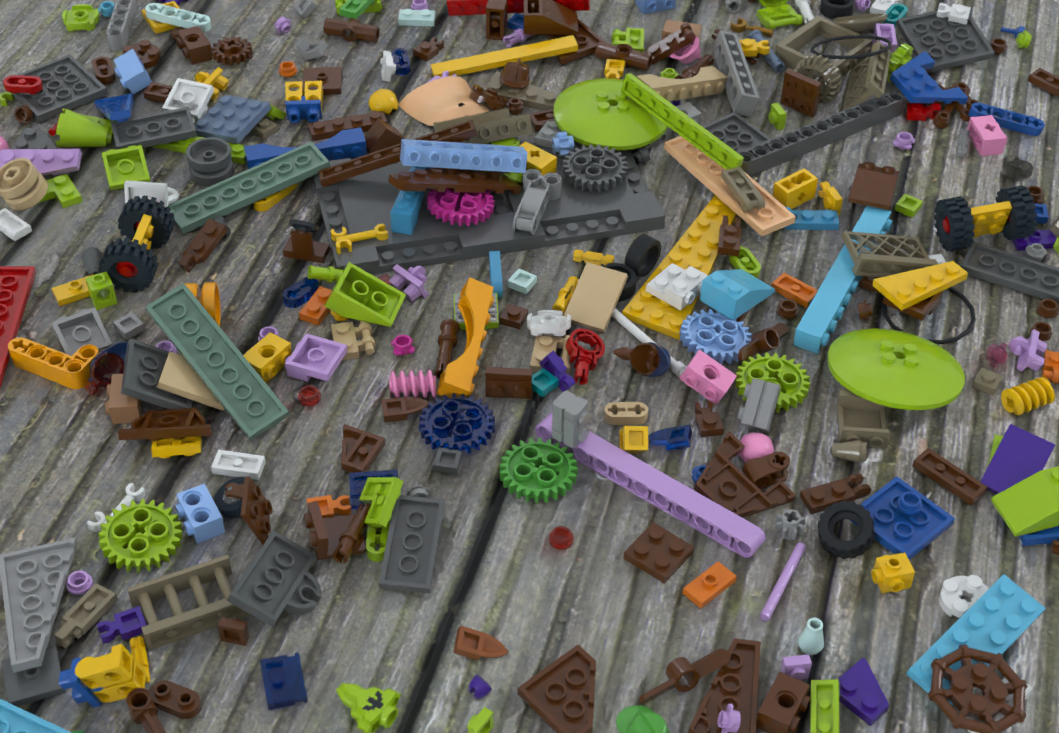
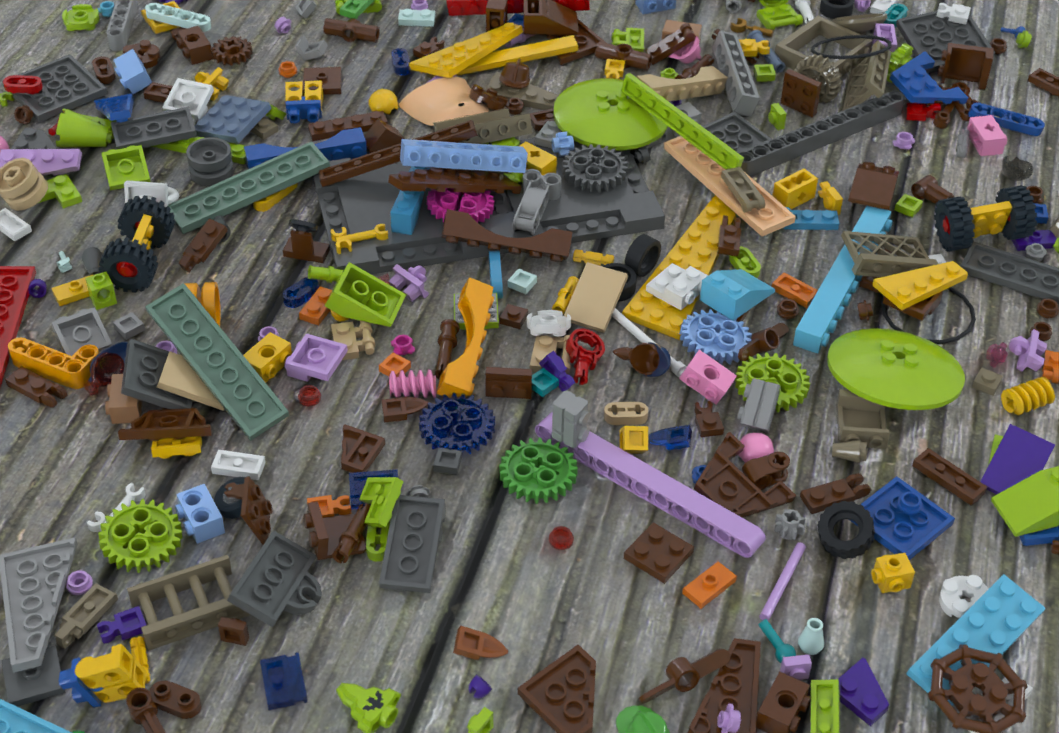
(35, 387): none -> reddish brown hinge
(41, 290): none -> dark purple hinge
(64, 264): none -> light aqua hand
(388, 67): white plate -> none
(394, 363): none -> orange plate
(463, 54): none -> yellow wing
(463, 228): none -> reddish brown arch
(764, 72): none -> lime plate
(782, 649): none -> teal bar
(929, 189): none -> reddish brown piece
(966, 64): none -> reddish brown panel

